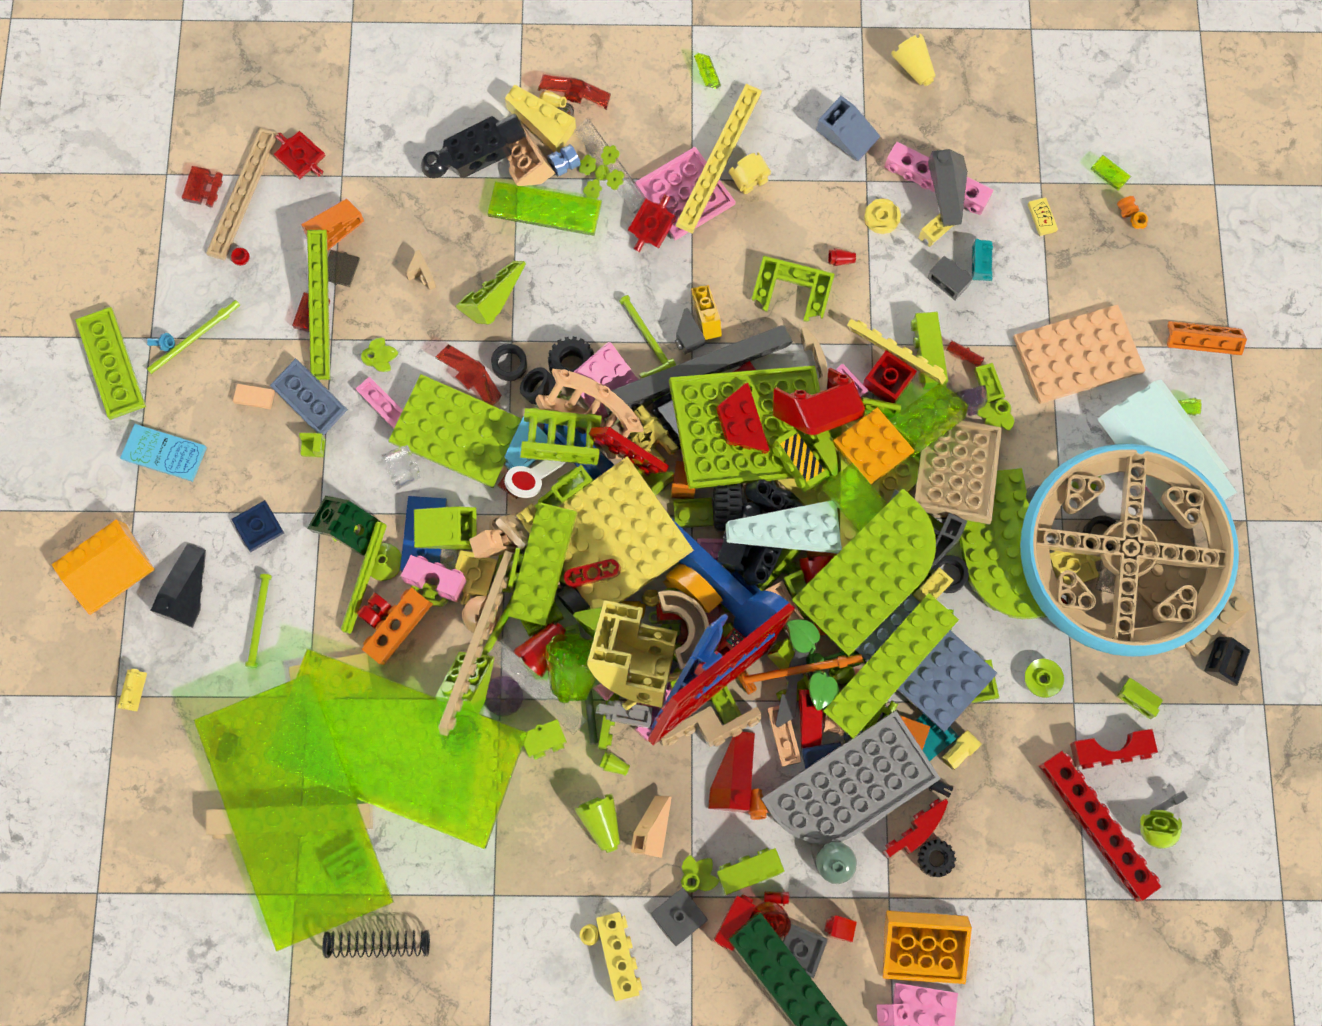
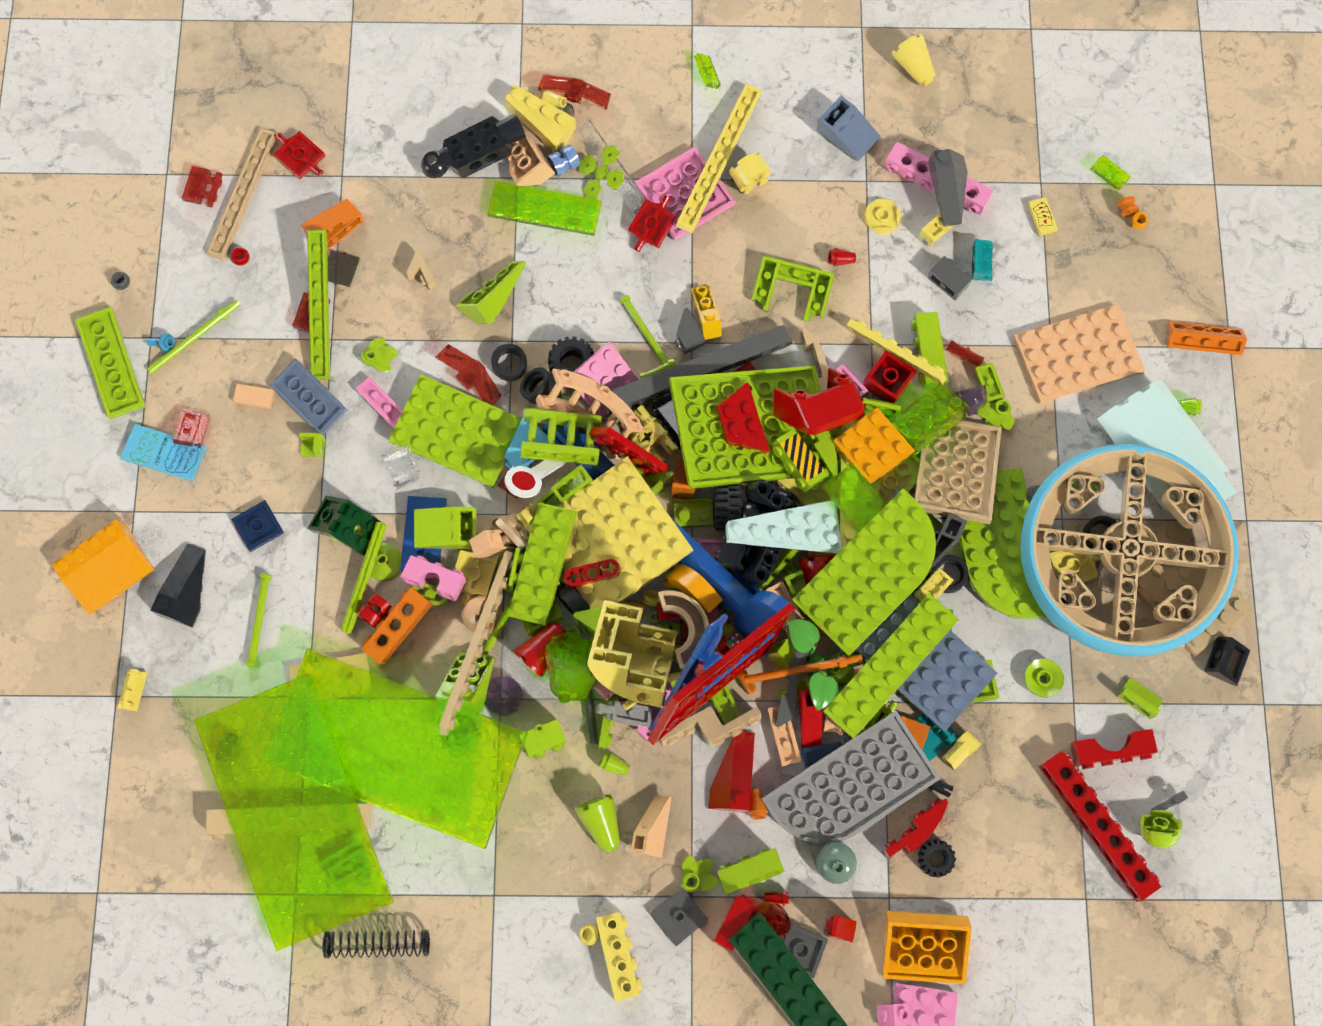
(120, 276): none -> dark grey plate
(191, 428): none -> clear red plate

